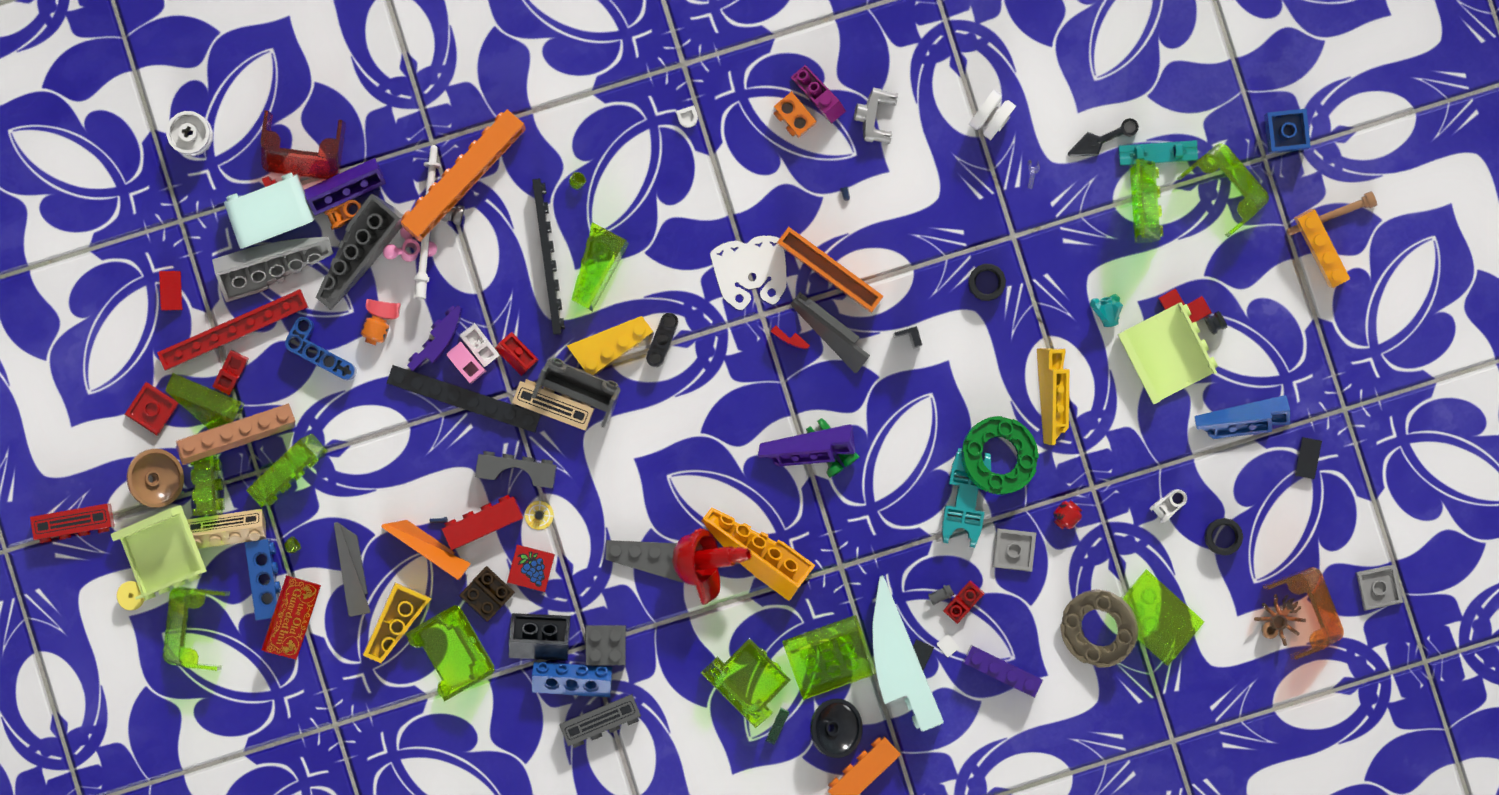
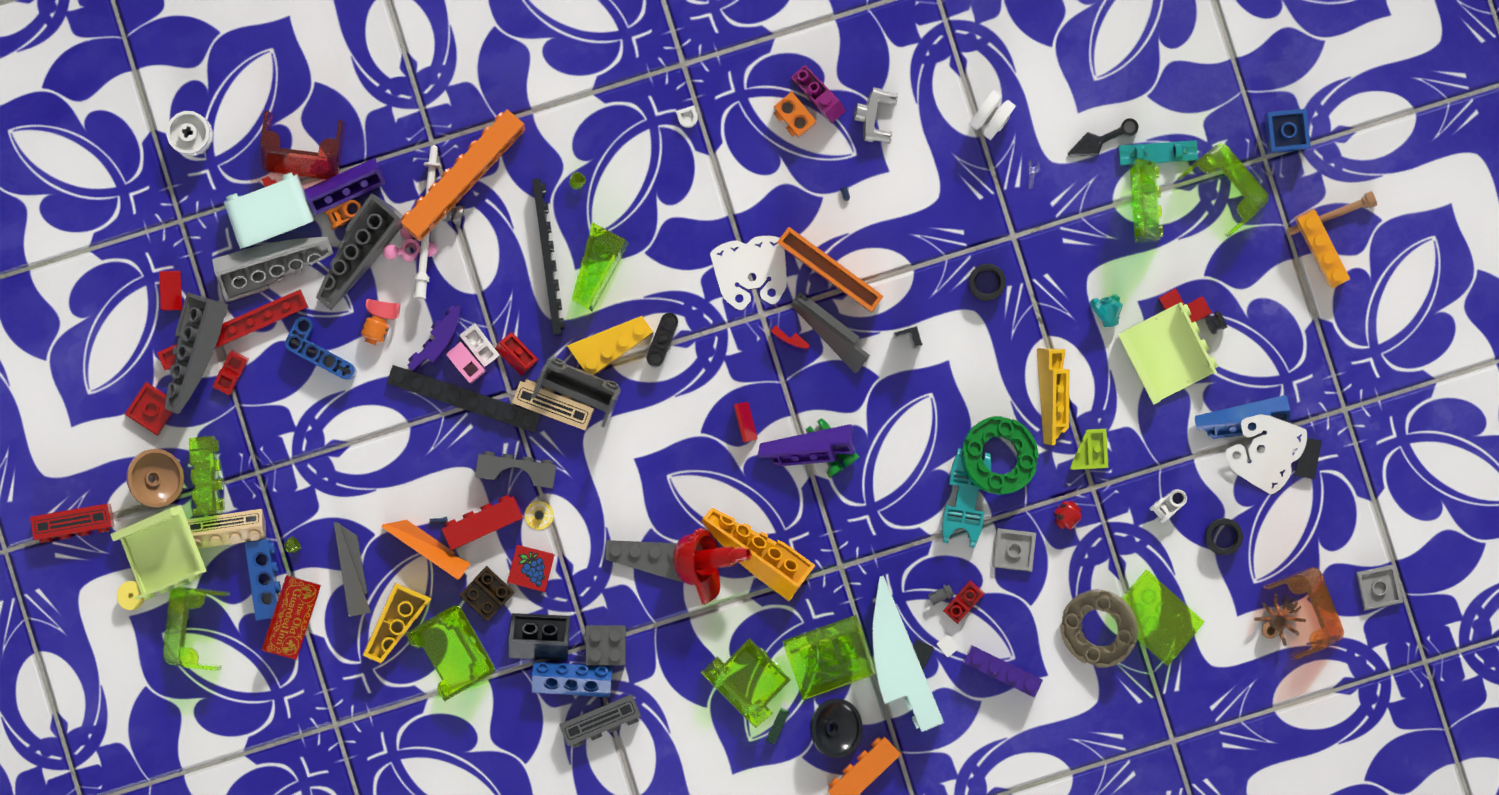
(197, 337): none -> dark grey wedge
(204, 403): clear neon green wedge -> none
(235, 434): nougat brick -> none
(286, 470): clear neon green wedge -> none
(745, 421): none -> red slope
(1092, 451): none -> lime wing
(1278, 456): none -> white piece

